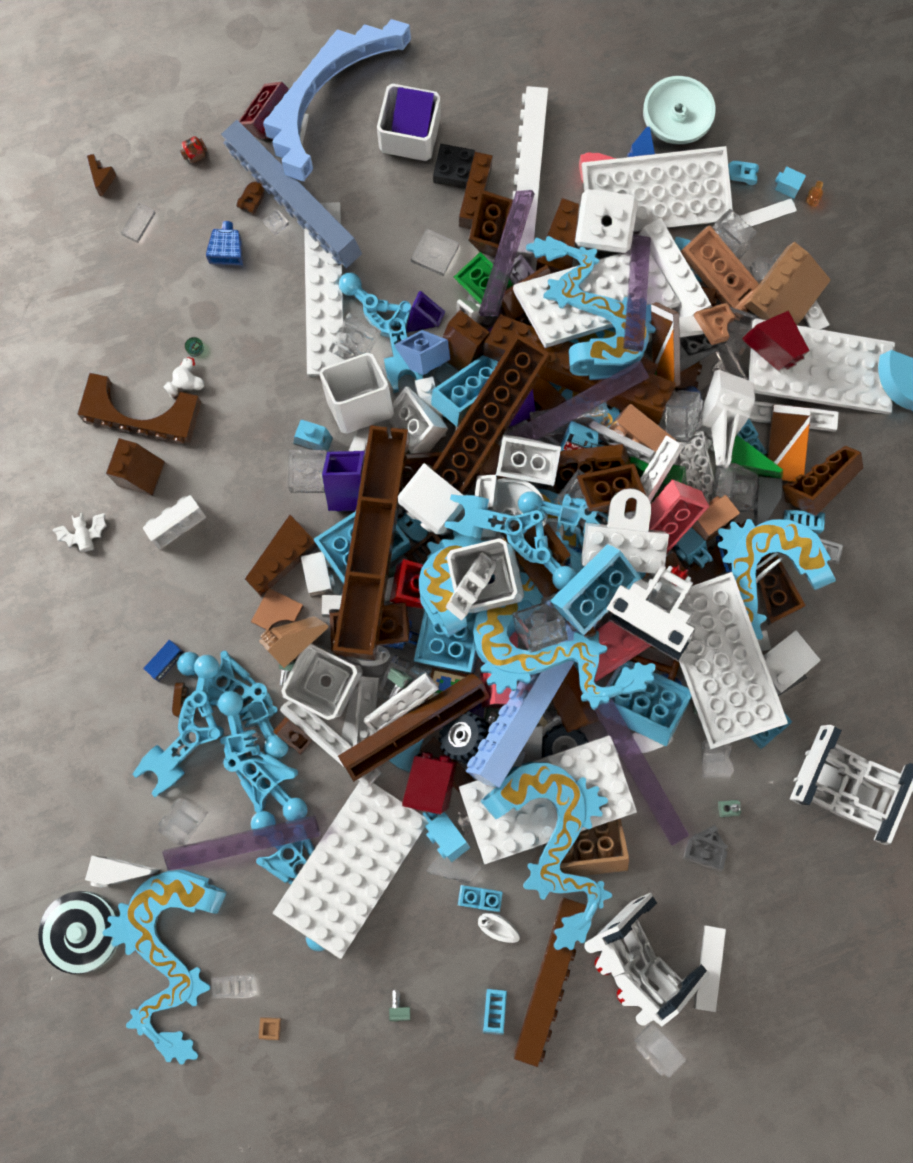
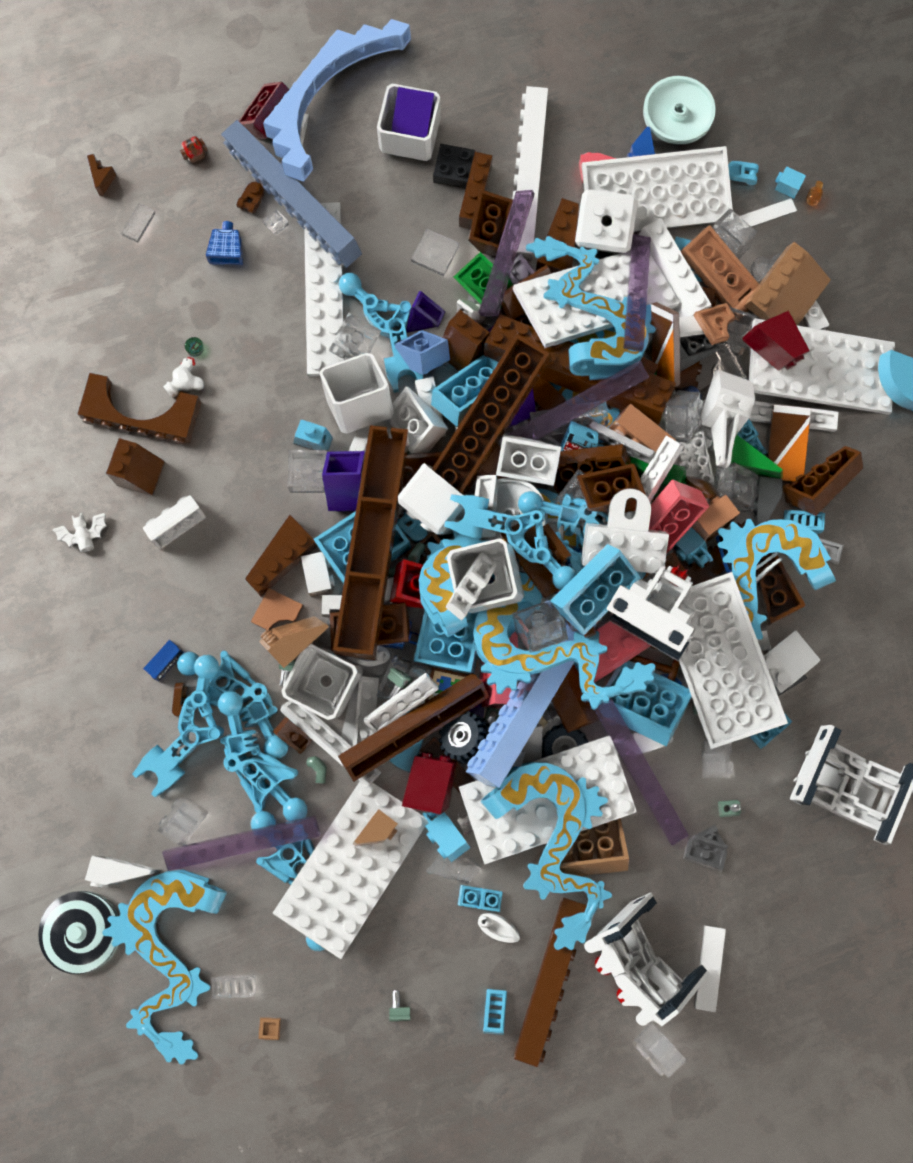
(320, 768): none -> sand green arm
(377, 830): none -> medium nougat slope
(416, 553): none -> sand green arm
(707, 488): none -> reddish brown dish

